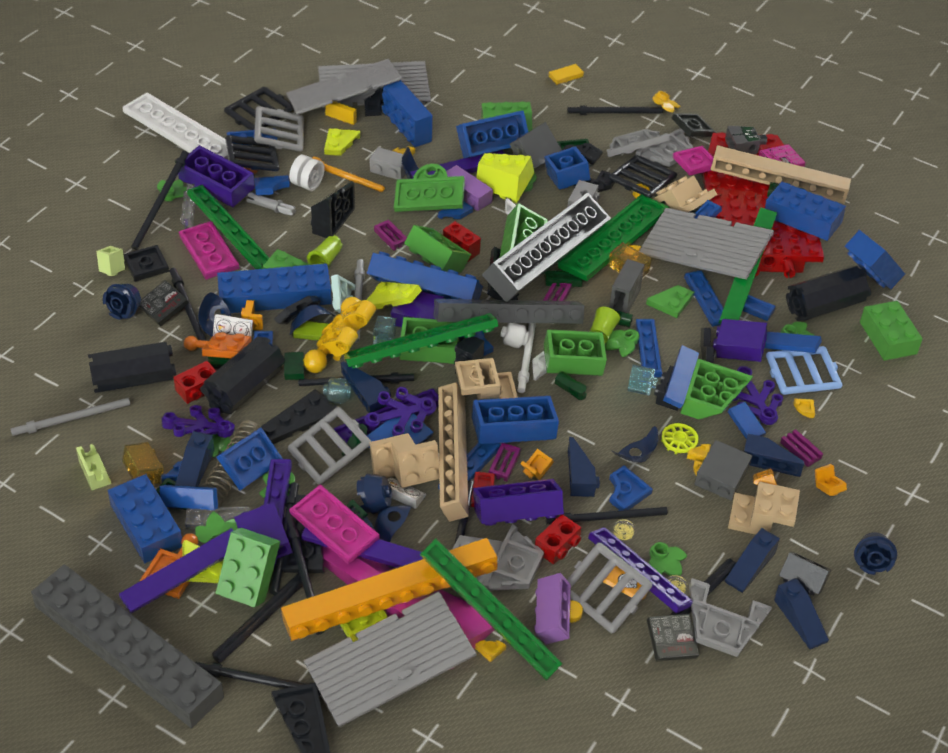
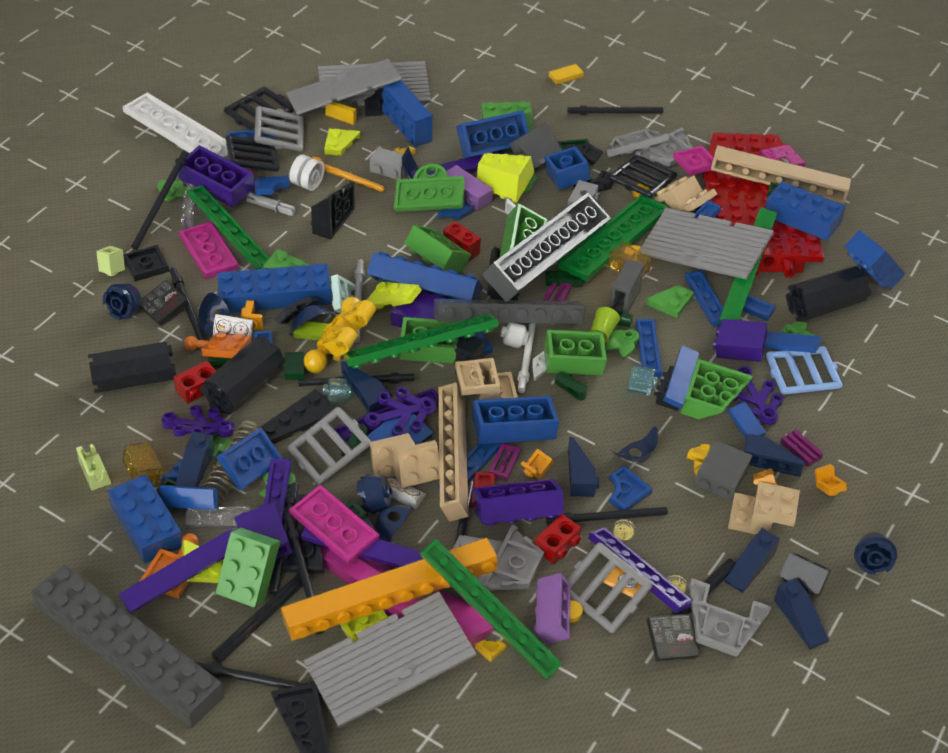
(32, 426): light grey bar -> none
(214, 527): bright green plate -> none
(325, 251): lime plant -> none
(384, 329): clear light blue brick -> none
(387, 235): magenta tile -> none
(662, 98): yellow plate -> none
(668, 560): bright green plate -> none
(679, 438): neon yellow wheel -> none
(693, 125): pearl dark grey tile -> none
(705, 344): black tile -> none
(744, 139): dark grey torso -> none
(805, 407): yellow tile -> none
(891, 330): bright green brick -> none

